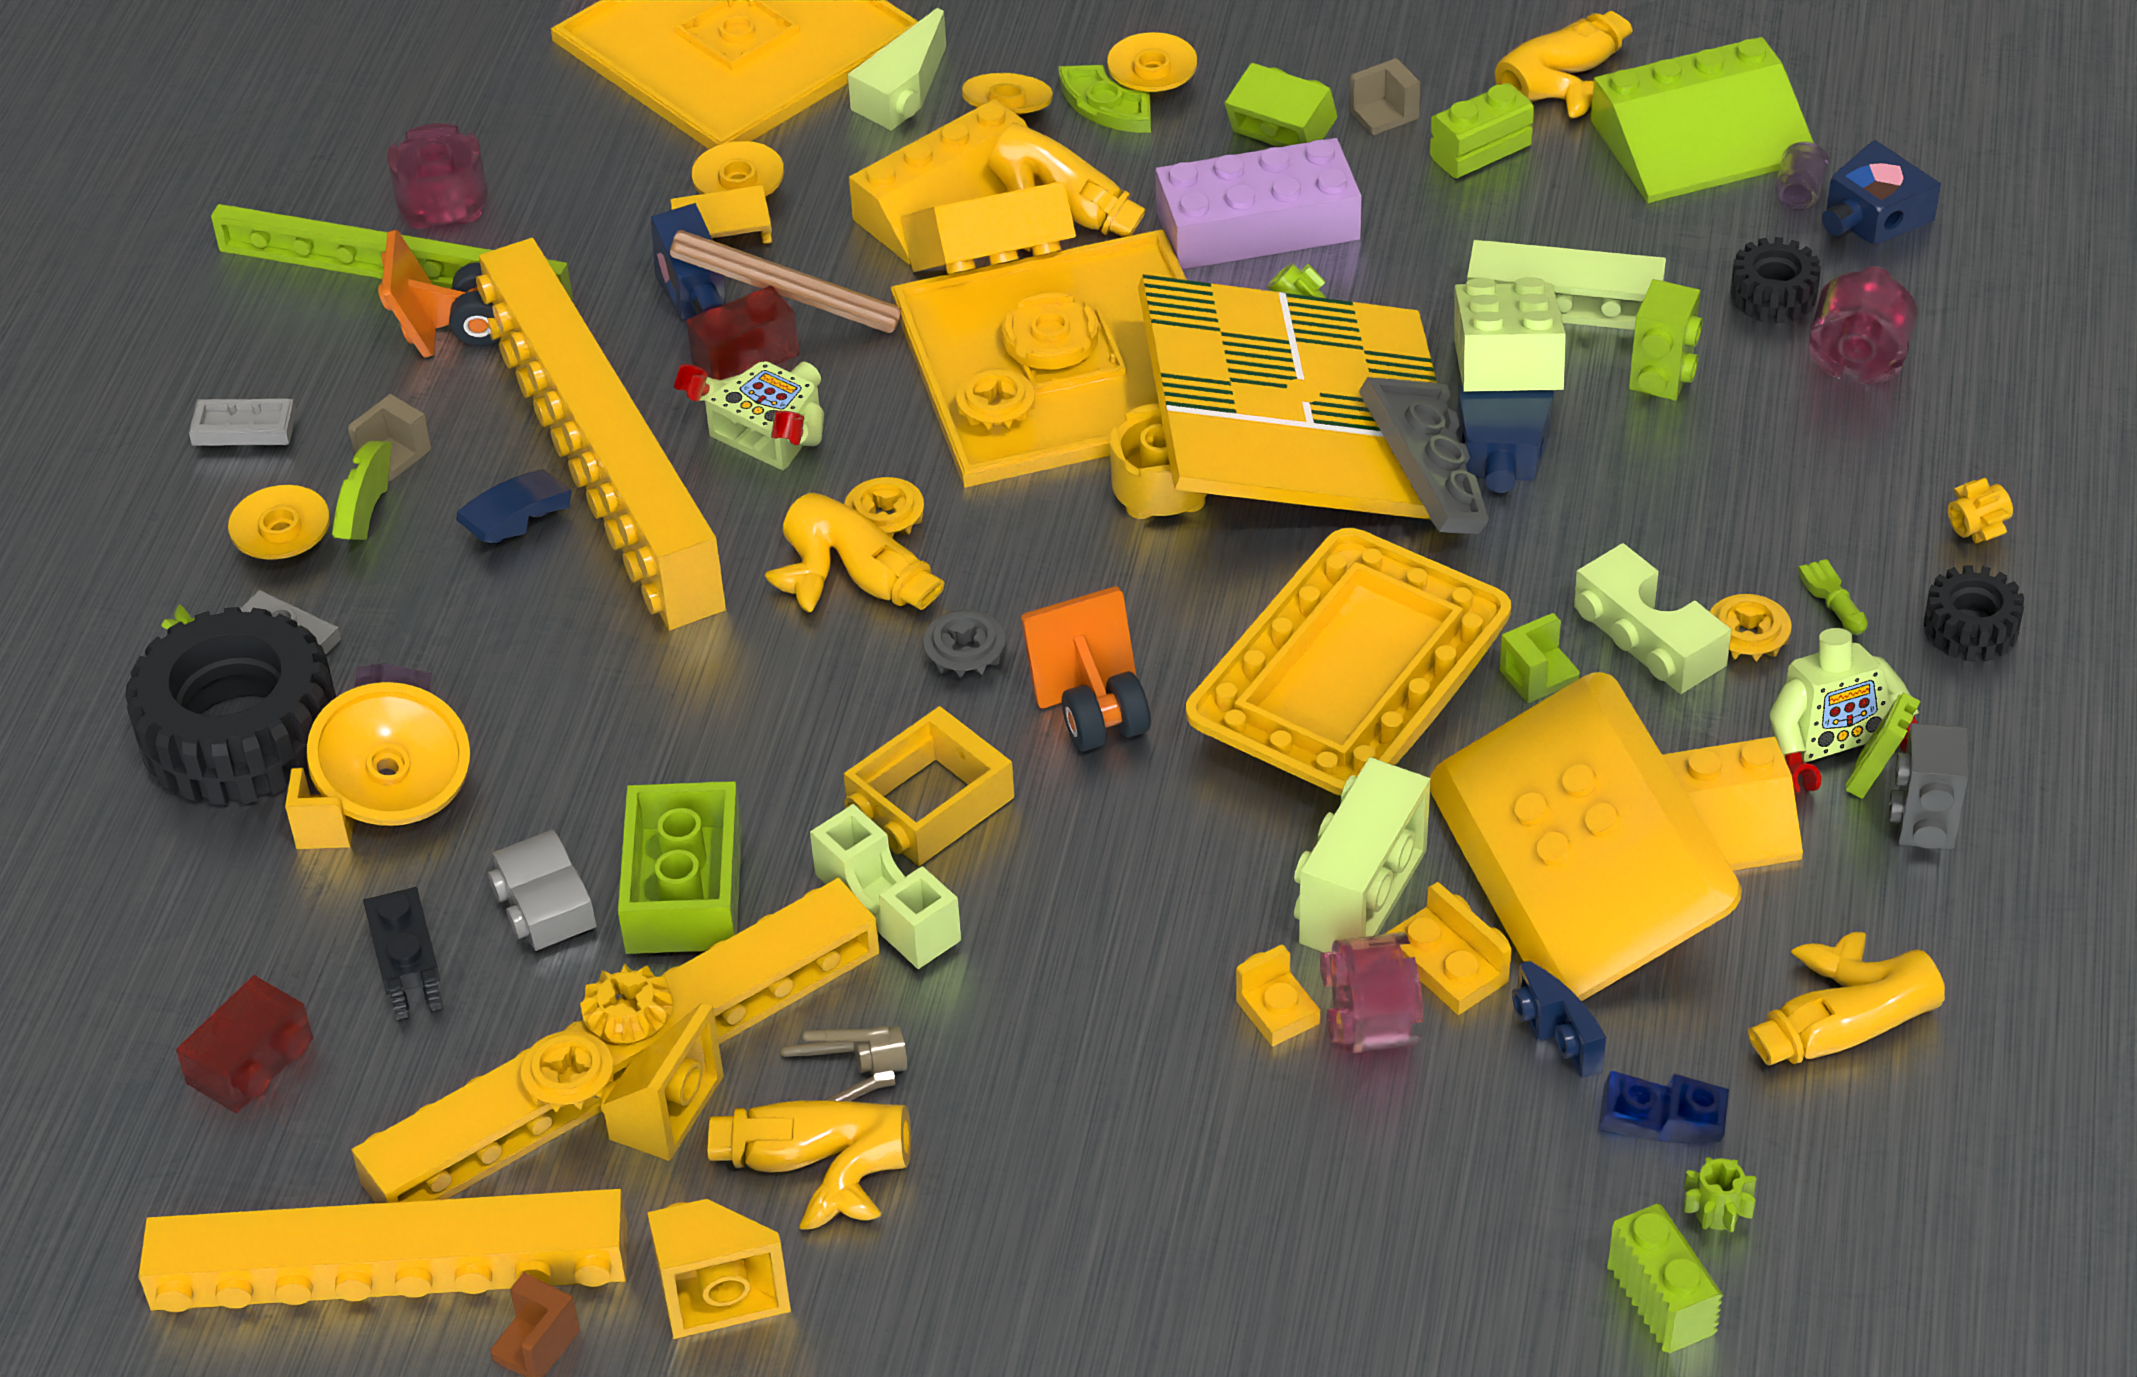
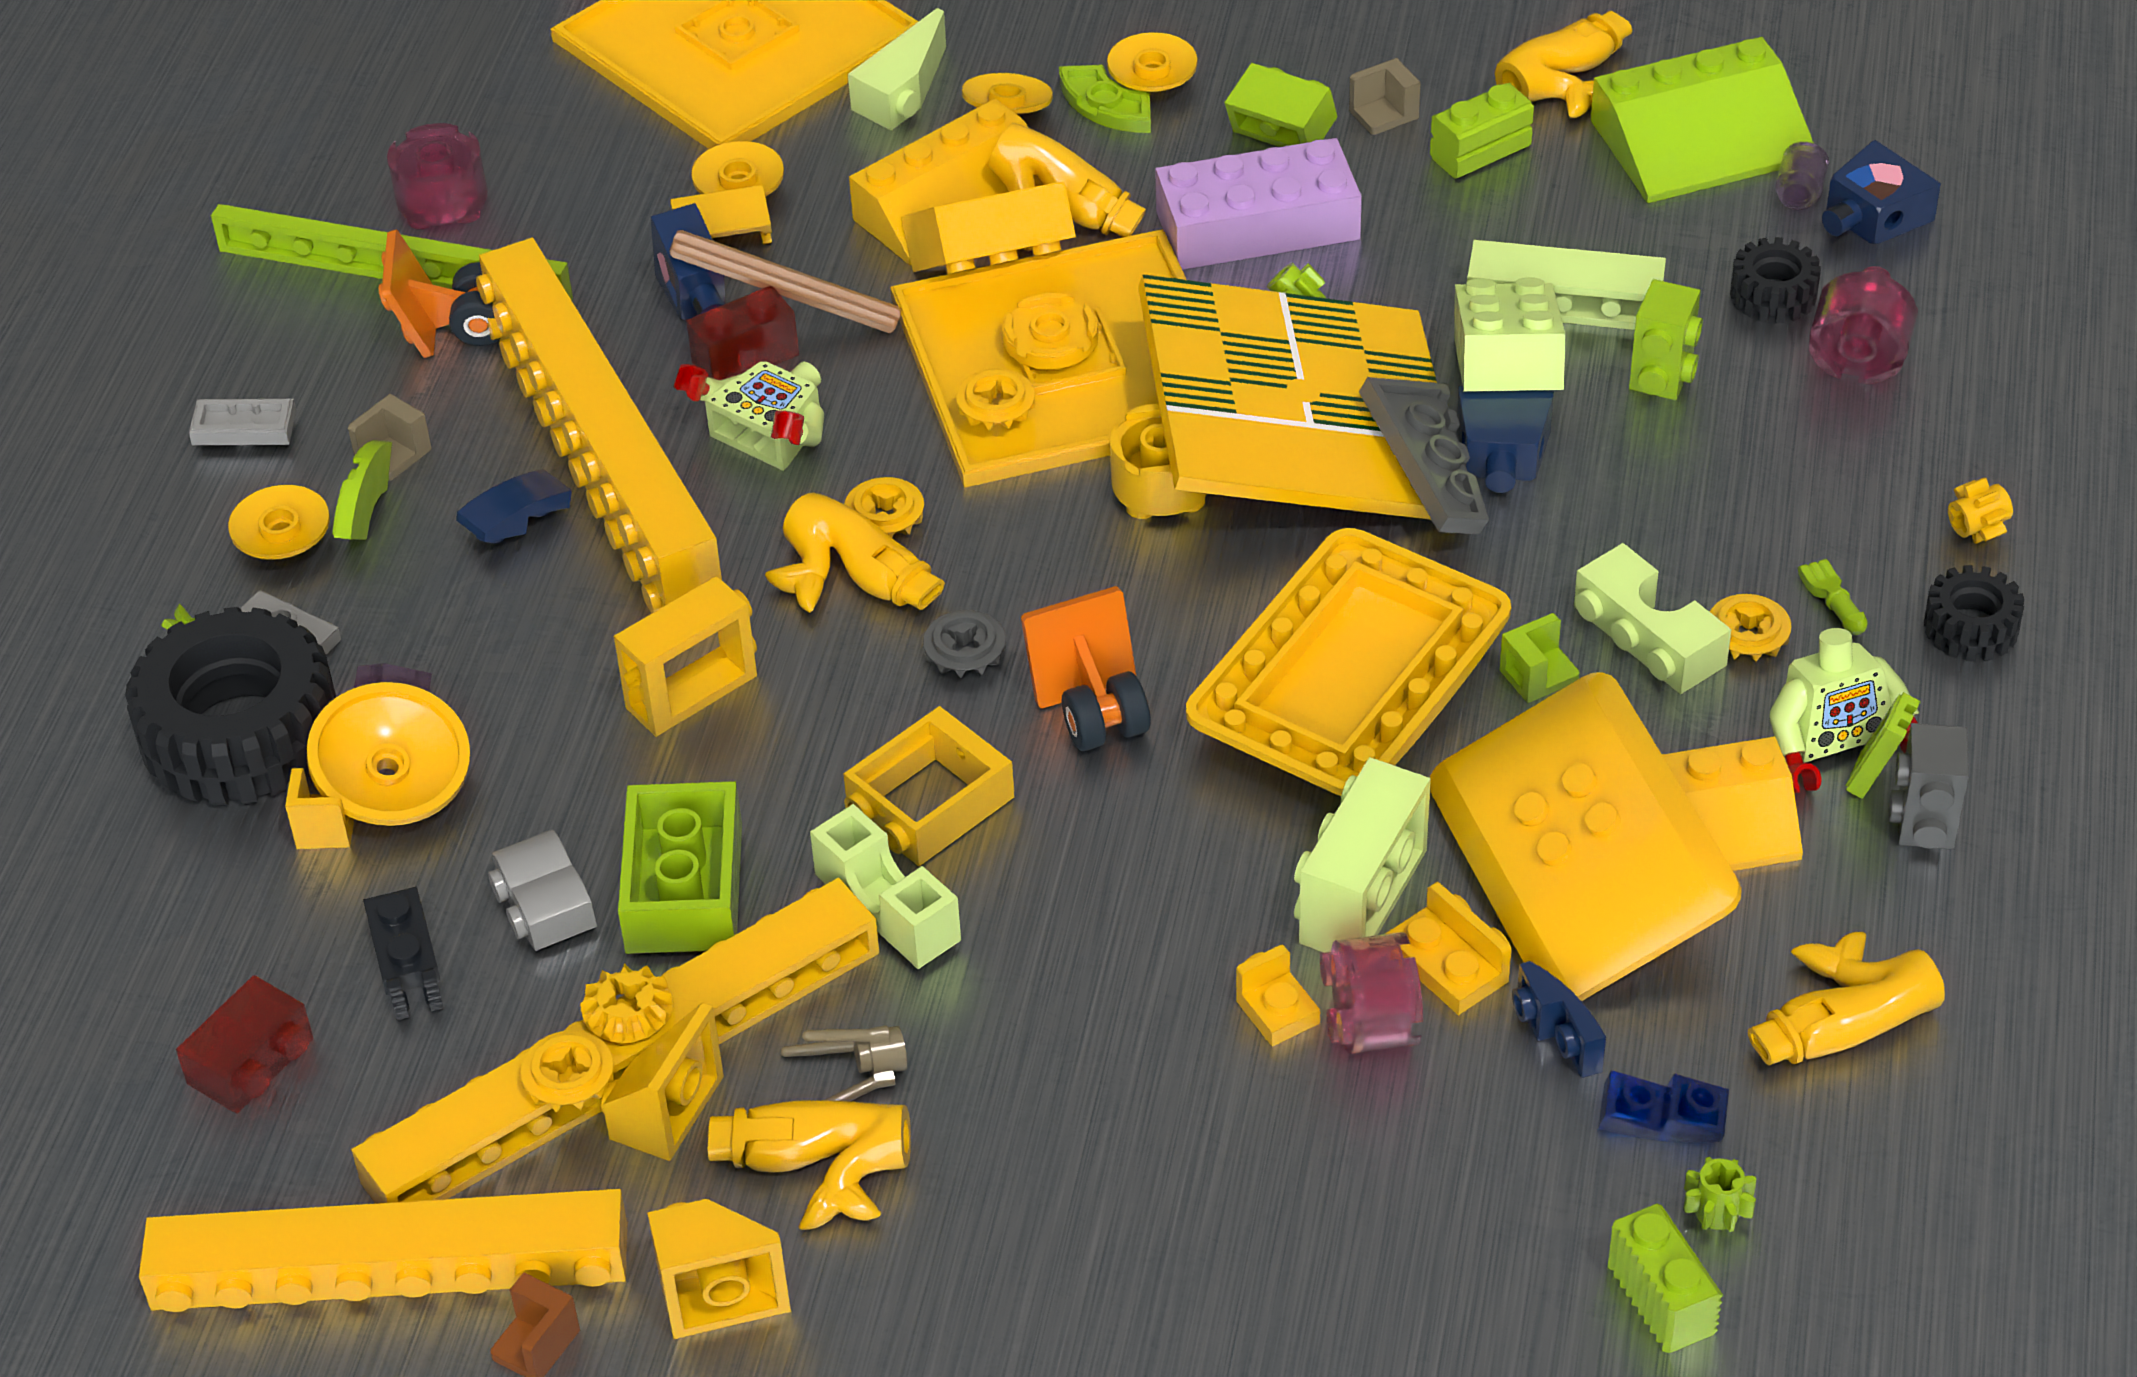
(672, 630): none -> yellow window

